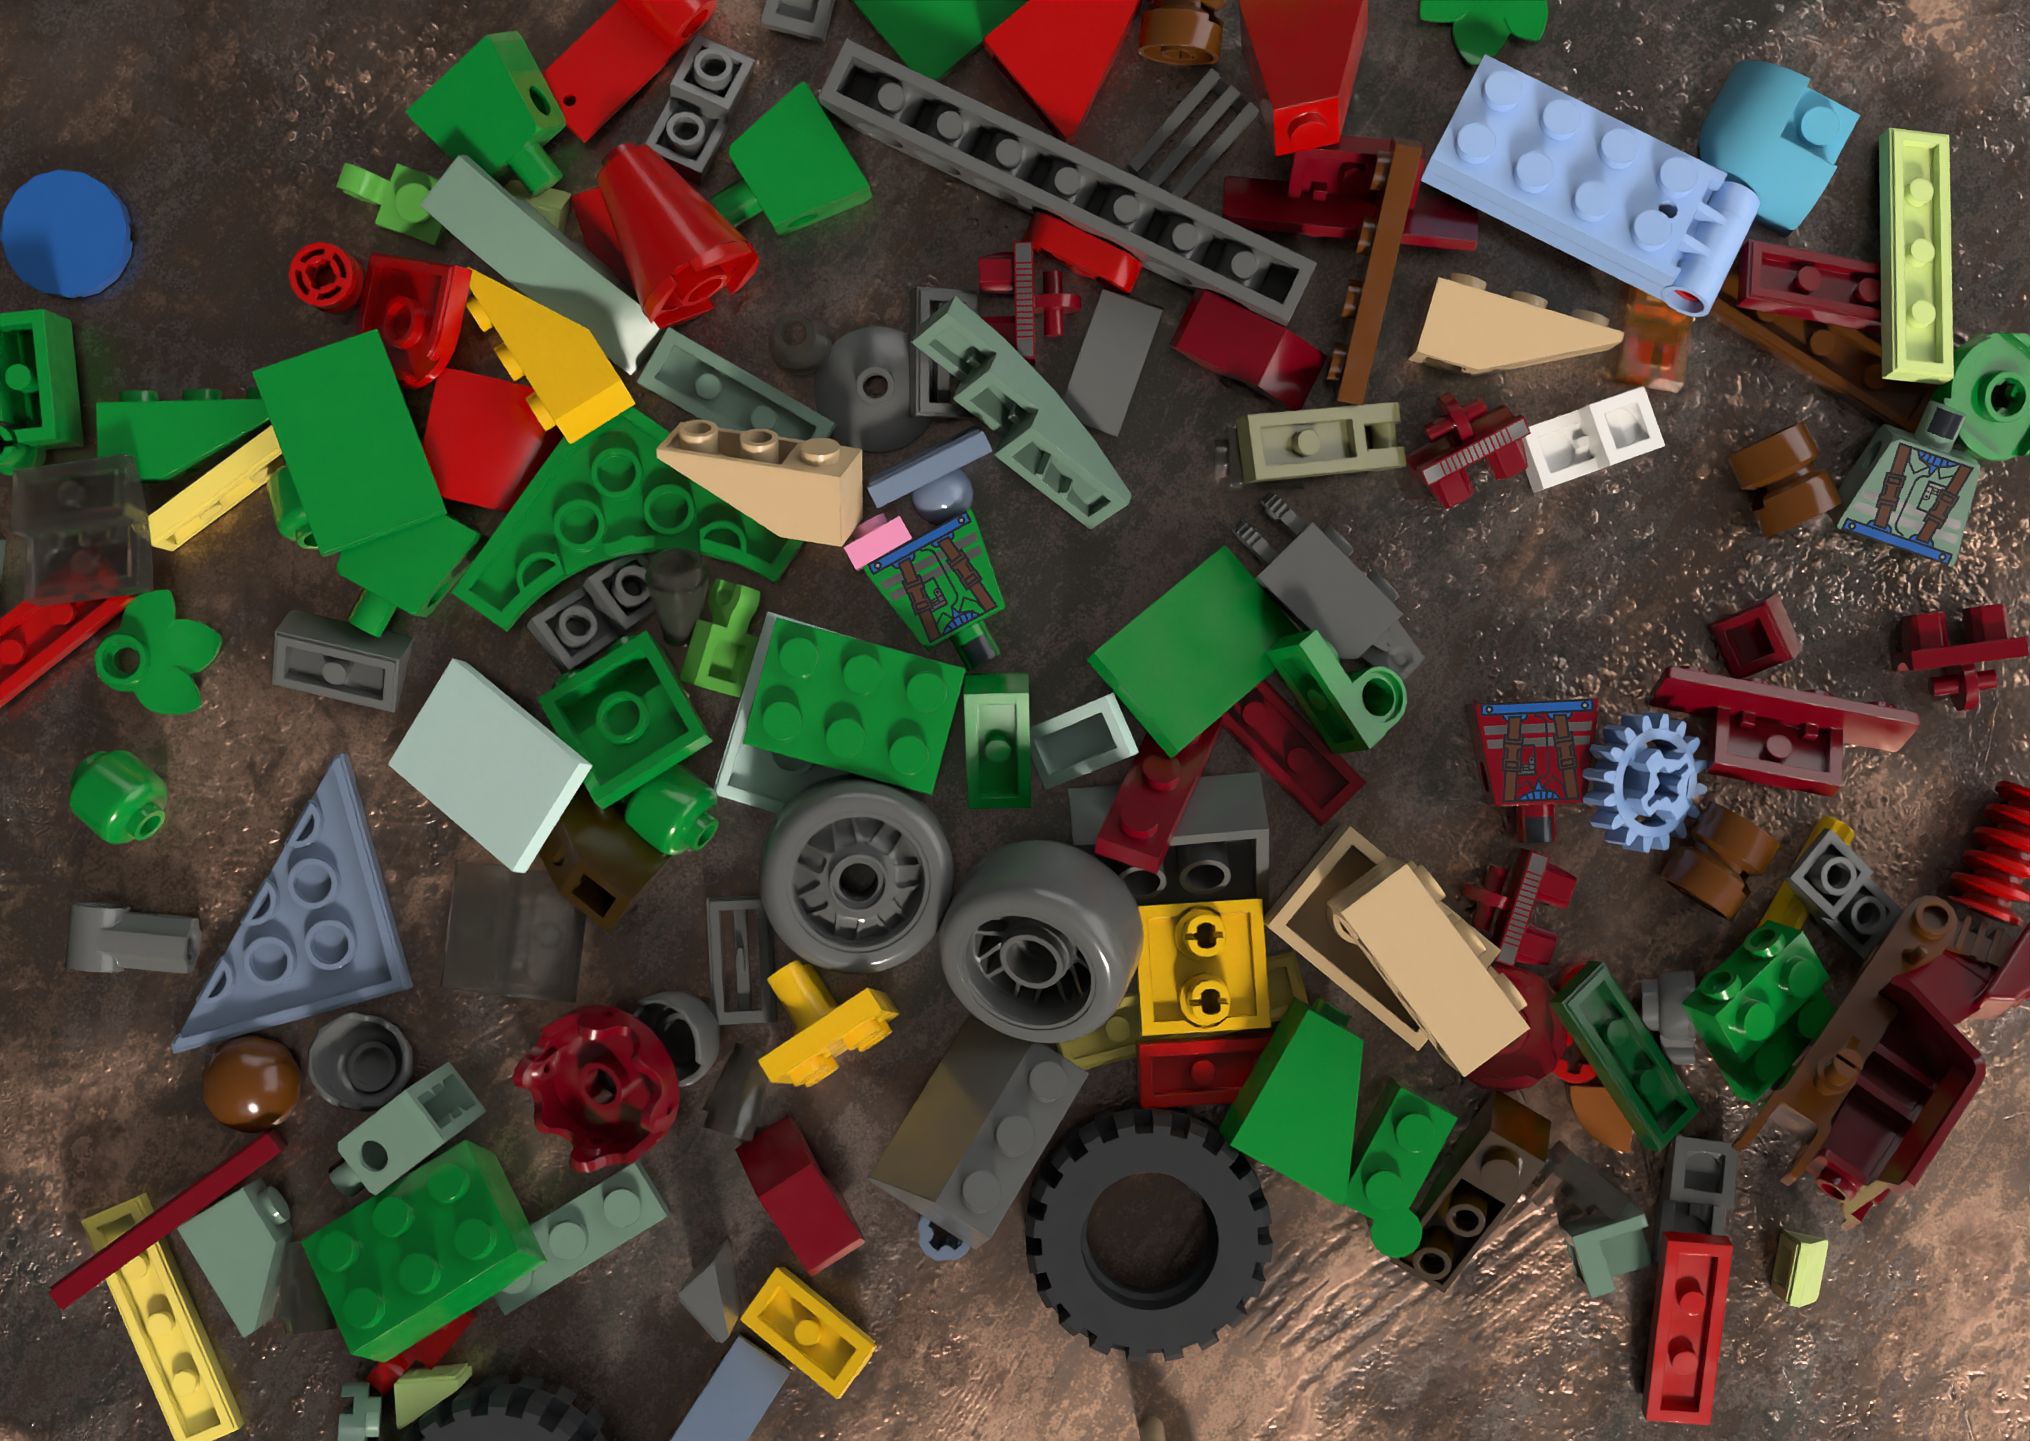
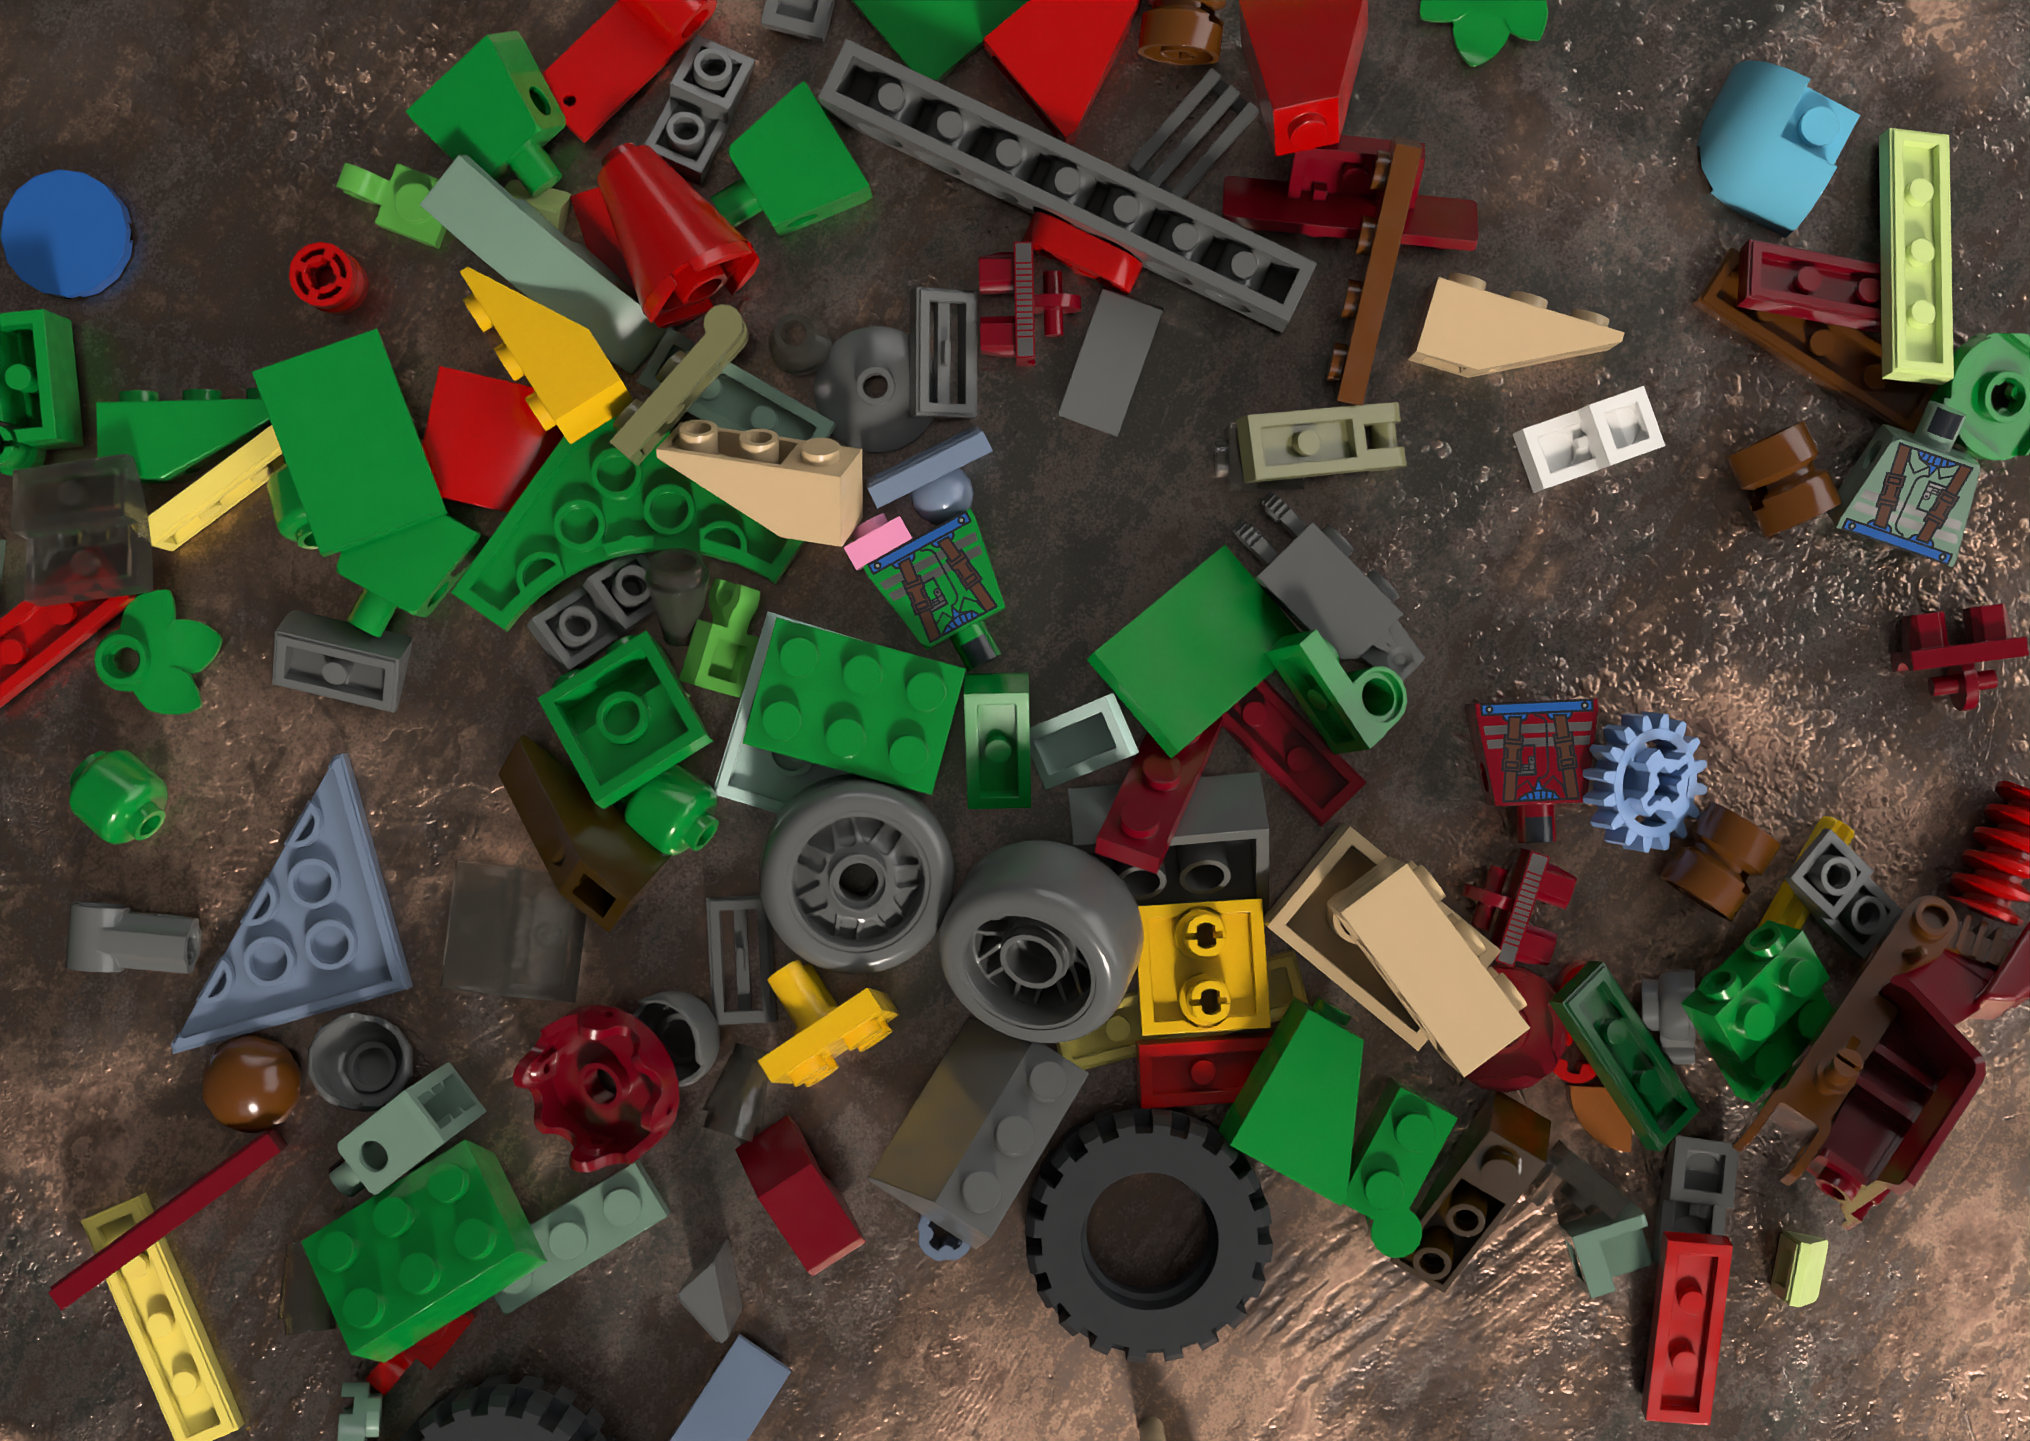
(243, 1251): sand green slope -> none
(416, 311): red tile -> none
(424, 1388): yellowish green slope -> none
(489, 765): light aqua tile -> none
(682, 383): none -> olive plate
(809, 1331): yellow plate -> none
(1036, 427): sand green slope -> none
(1248, 349): dark red slope -> none
(1462, 438): dark red hips -> none
(1593, 187): light blue hinge -> none
(1653, 344): clear orange slope -> none
(1756, 637): dark red slope -> none
(1780, 732): dark red bracket -> none

